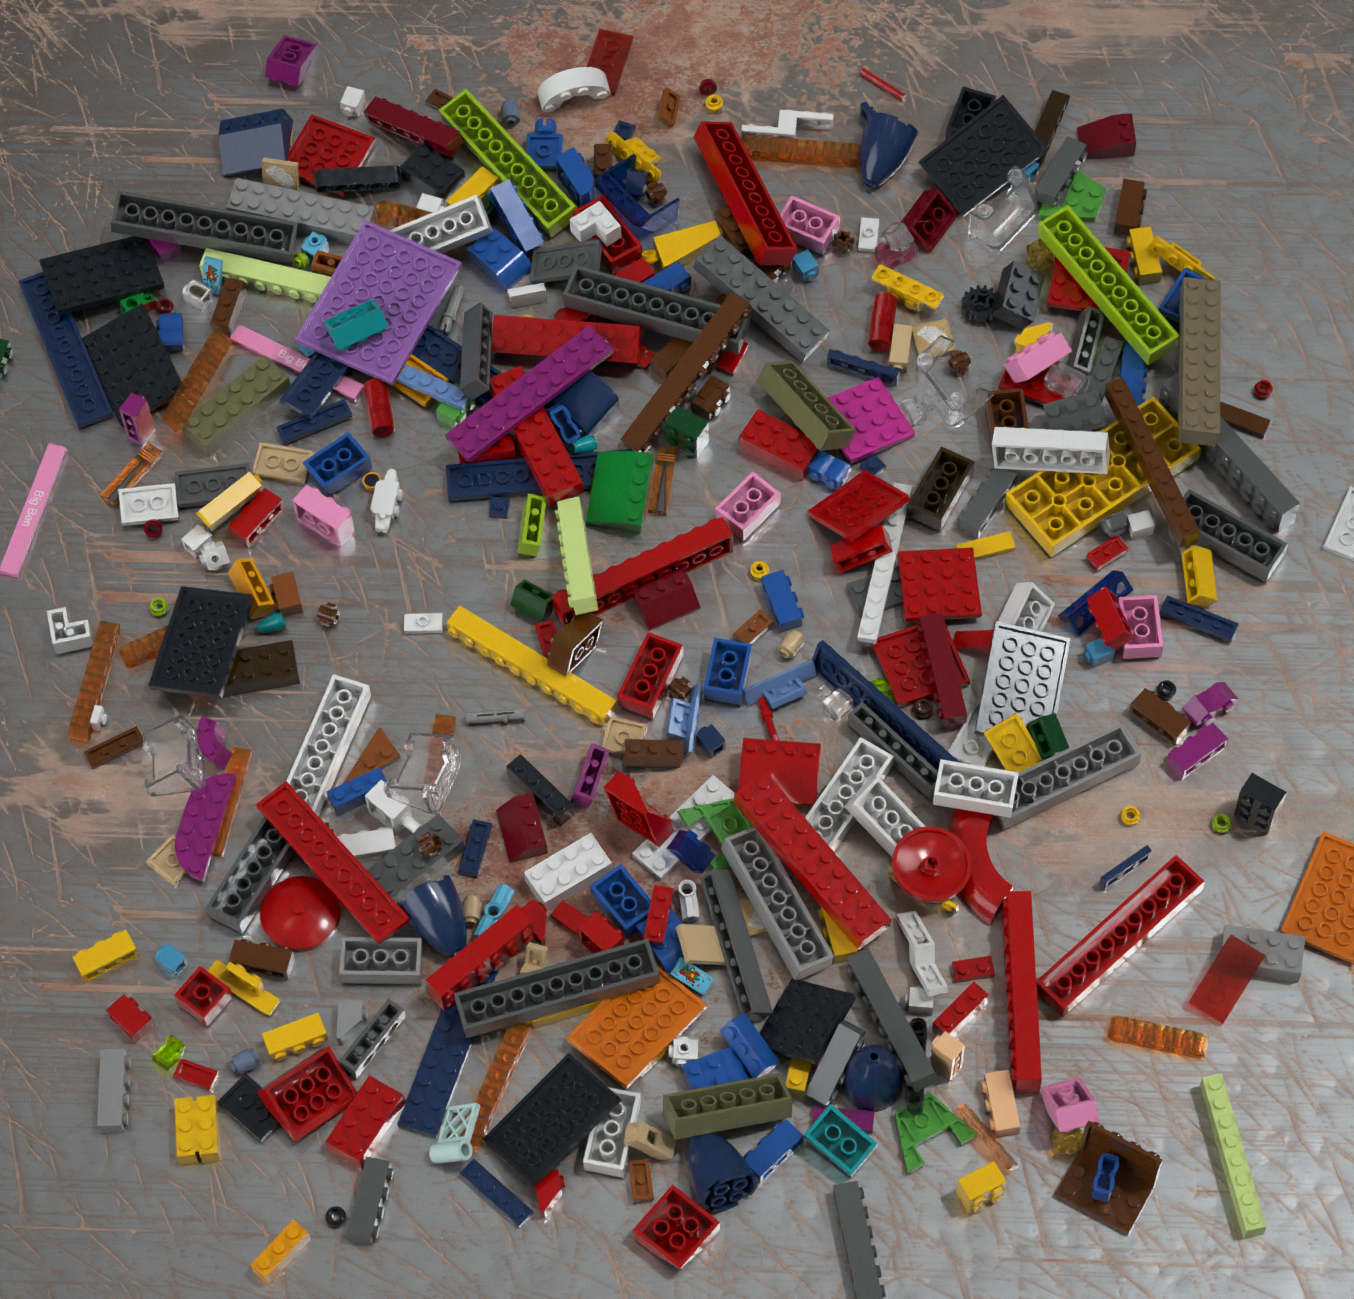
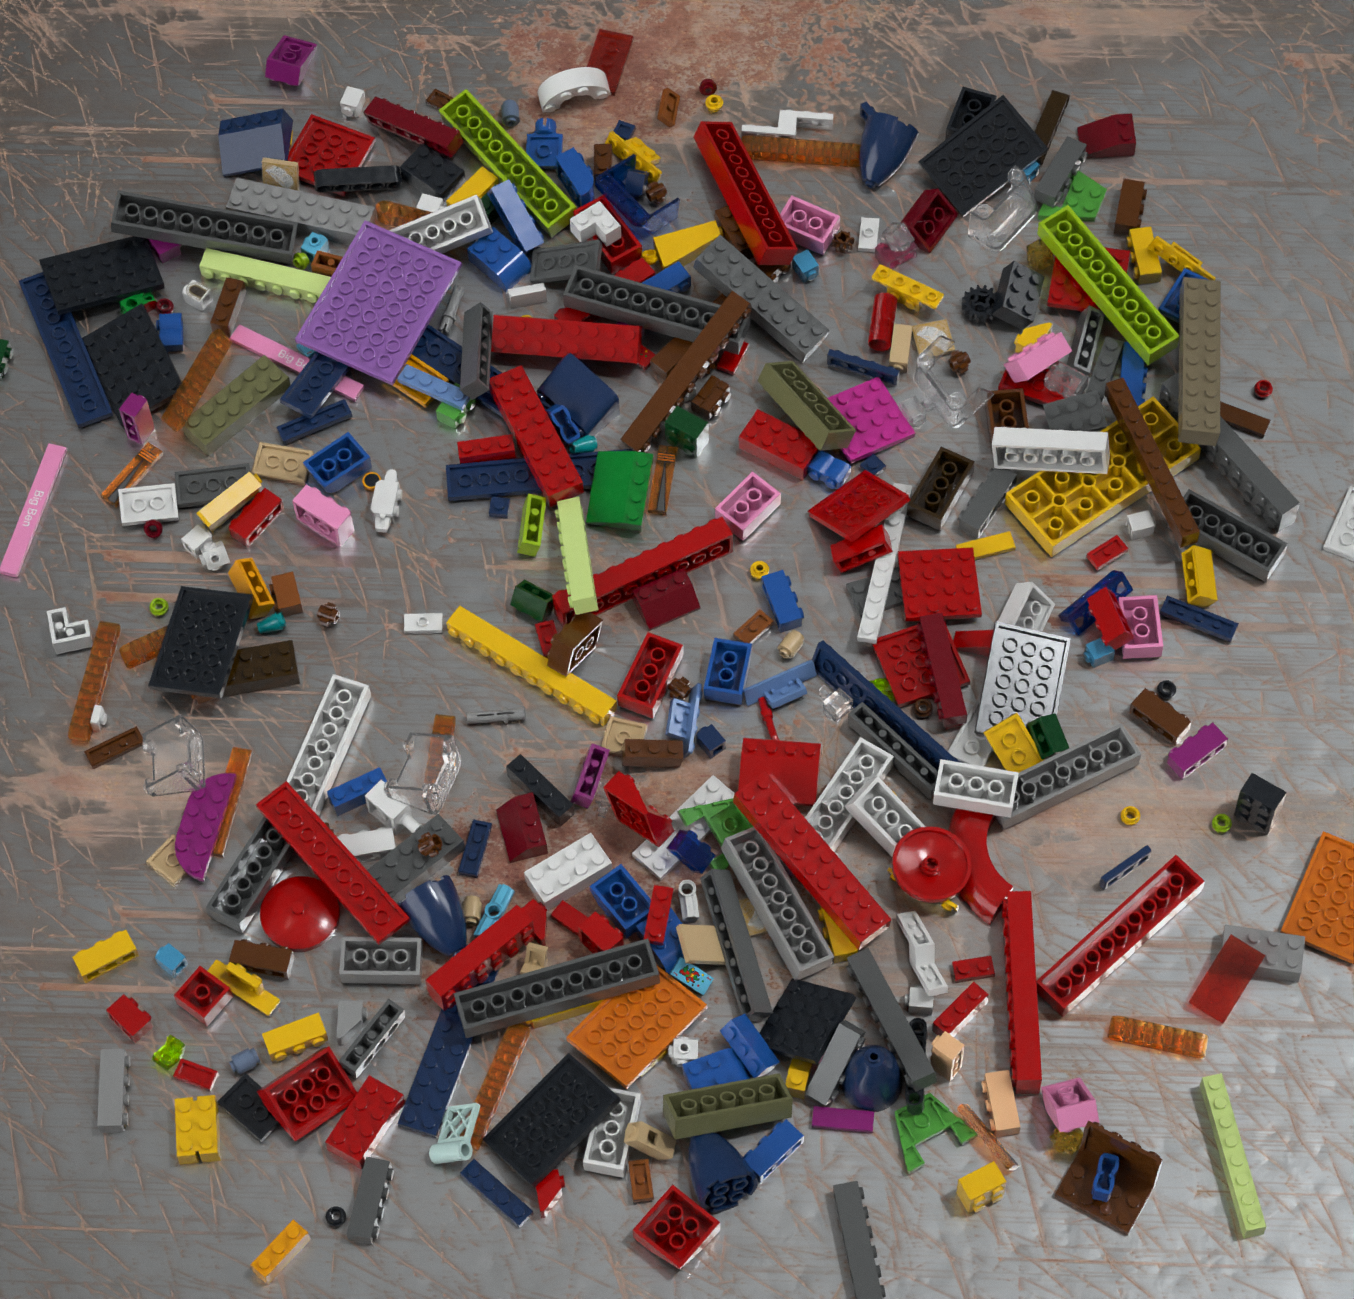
(212, 274): medium azure tile -> none
(212, 742): magenta brick -> none
(356, 324): teal slope -> none
(377, 754): dark orange wing -> none
(379, 408): red piece -> none
(529, 393): magenta plate -> none
(840, 1140): teal brick -> none
(882, 84): red bar -> none
(1114, 524): dark grey piece -> none
(1210, 704): magenta brick -> none

